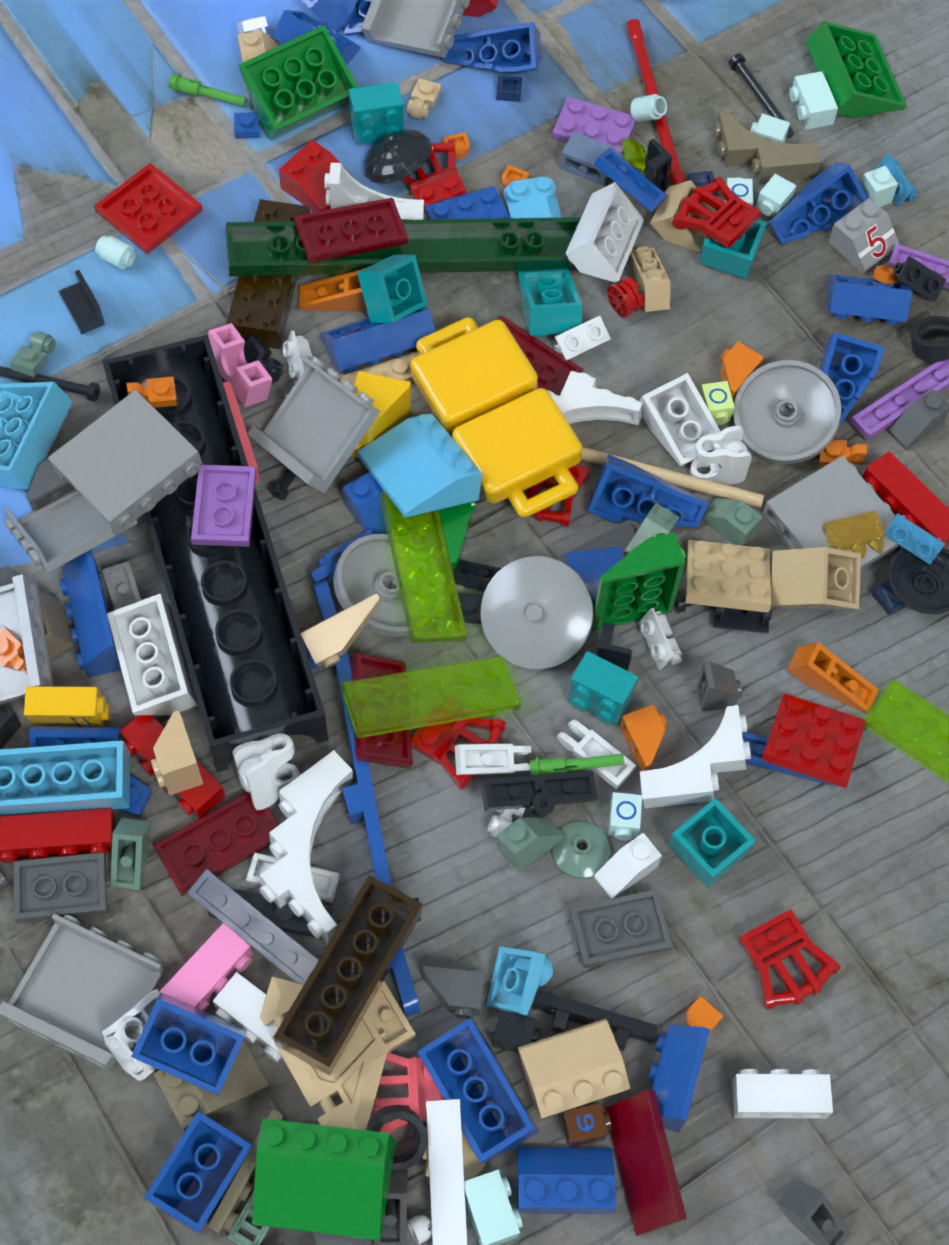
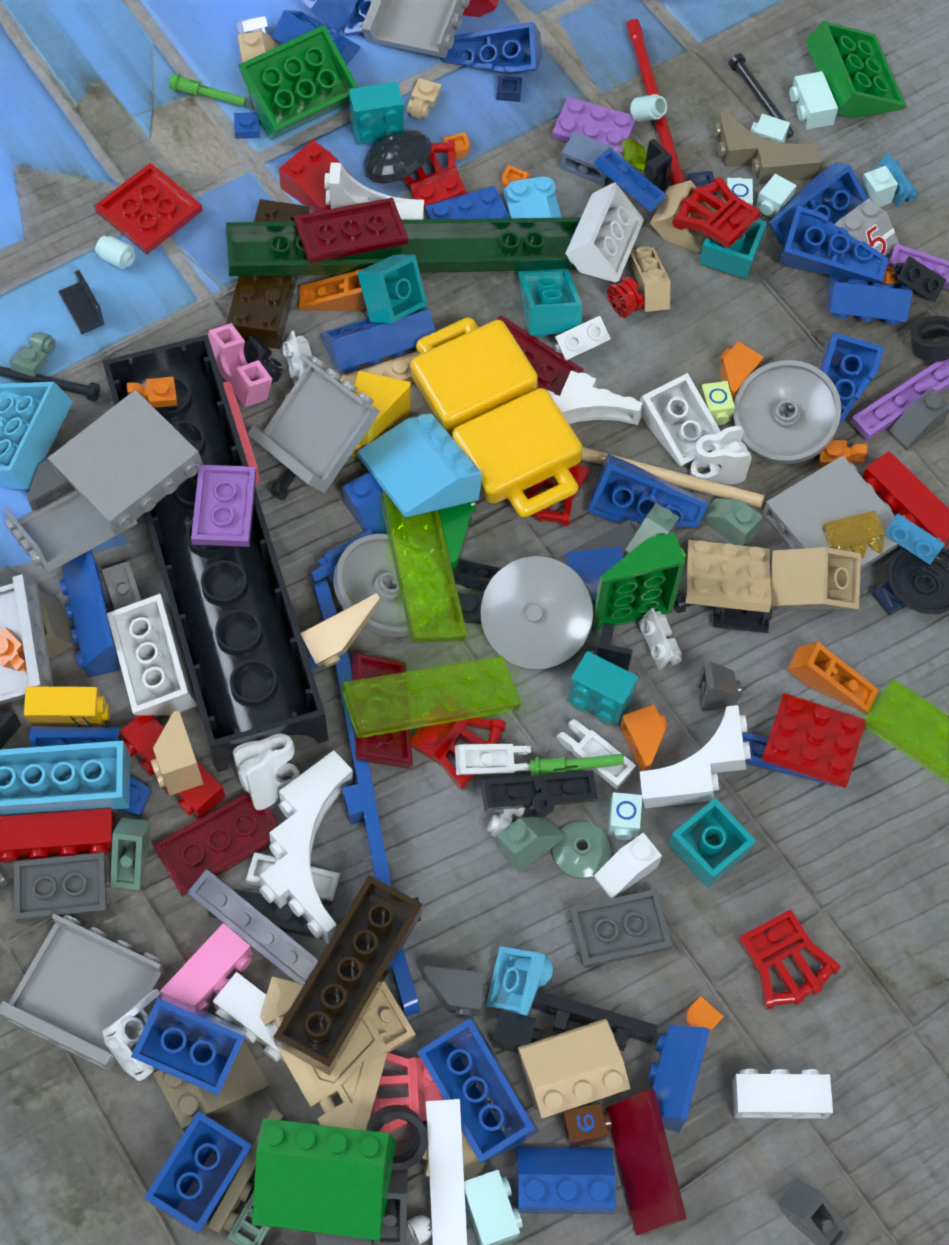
(824, 248): none -> blue wedge

